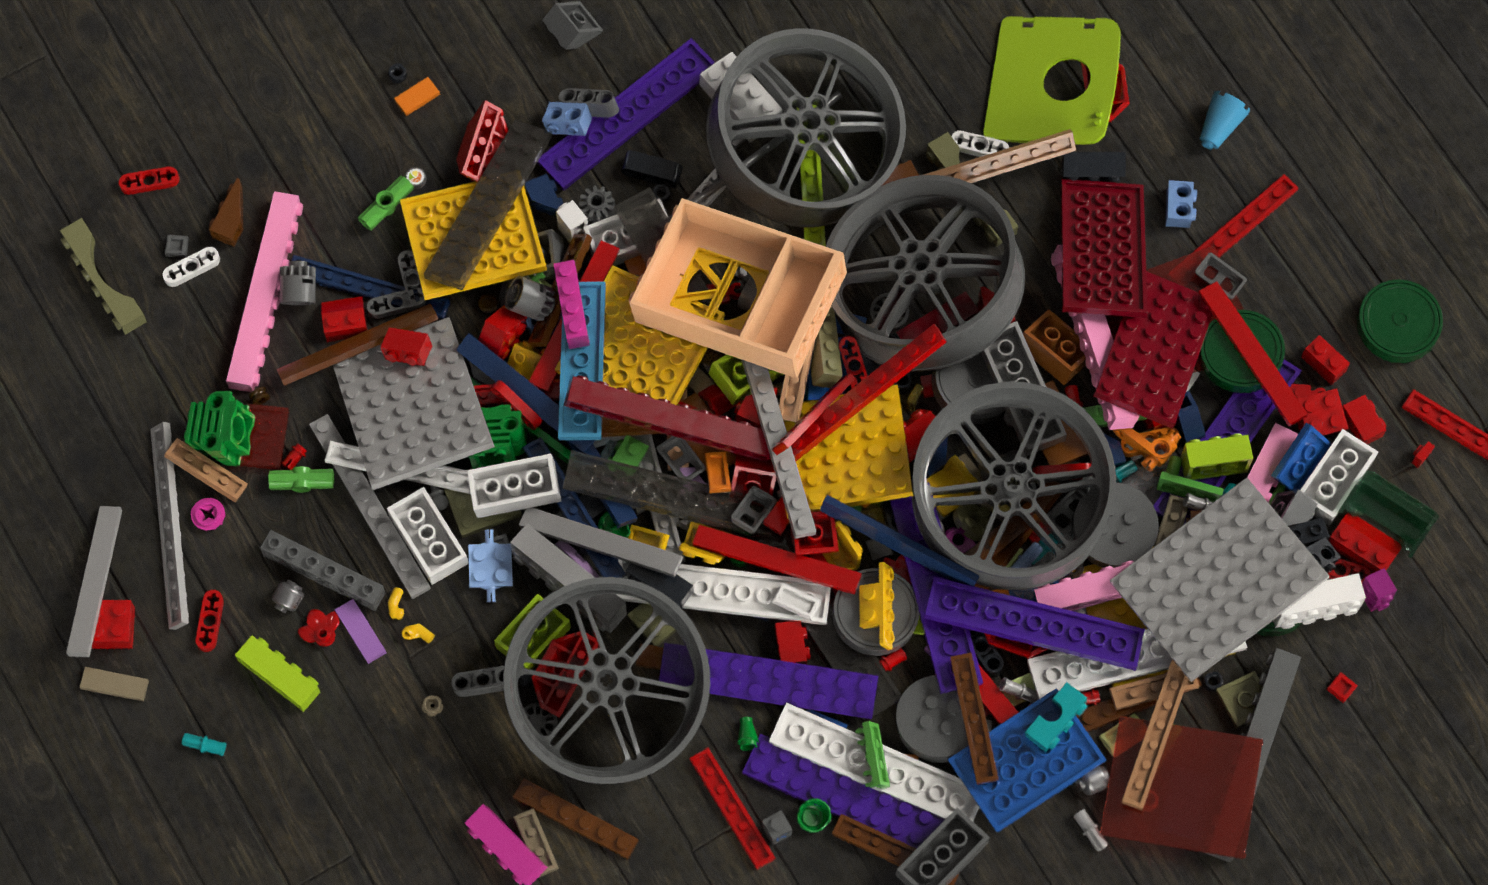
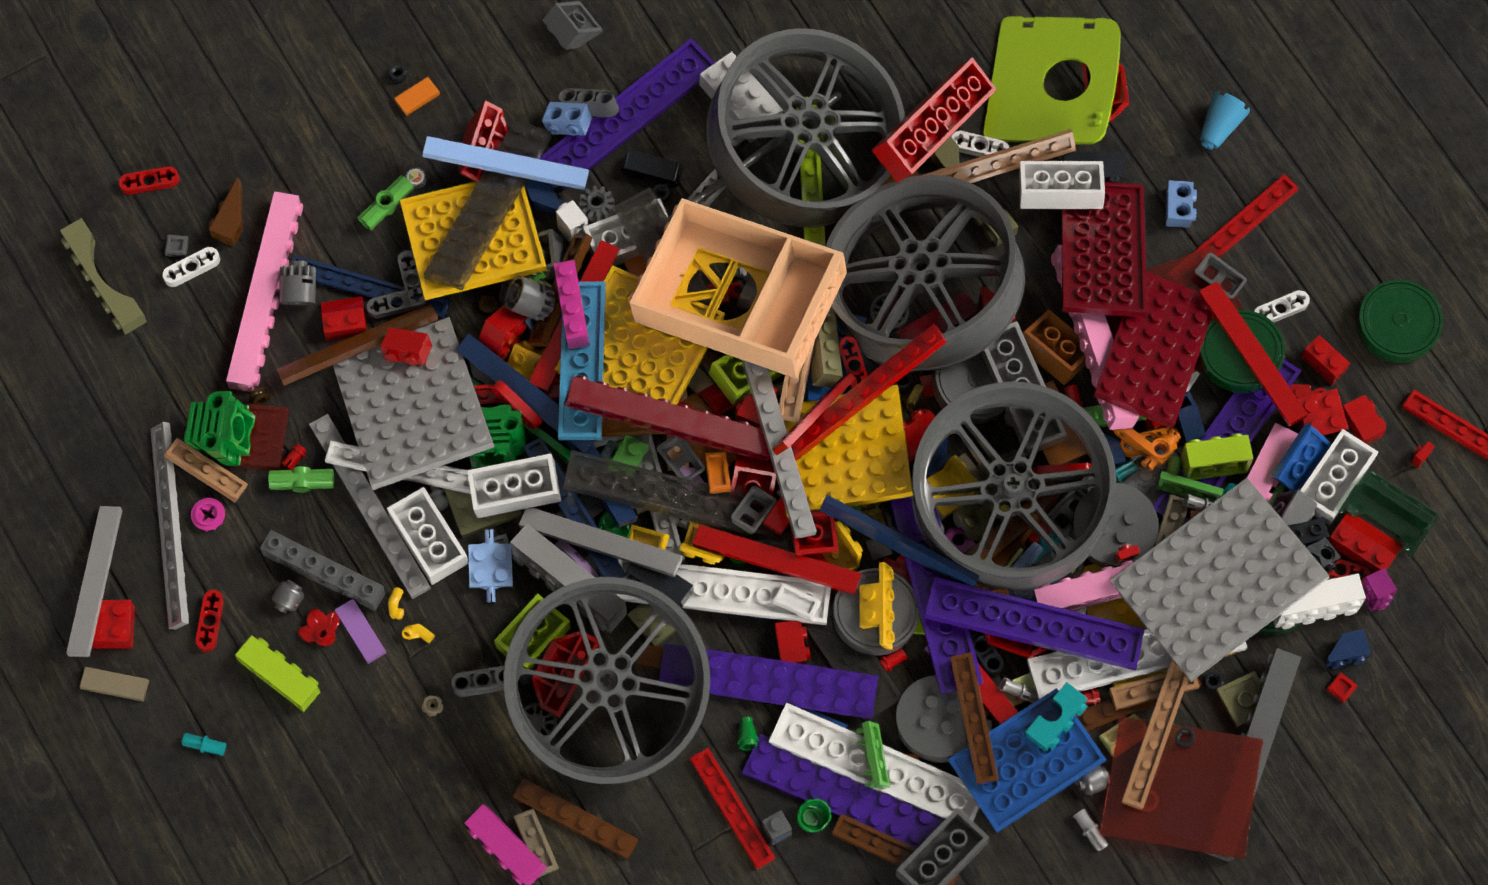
(505, 163): none -> light blue tile
(934, 120): none -> red brick
(1061, 185): none -> white brick
(1126, 553): none -> red plate
(1184, 744): none -> black axle
(1286, 301): none -> white beam
(1350, 648): none -> dark blue slope

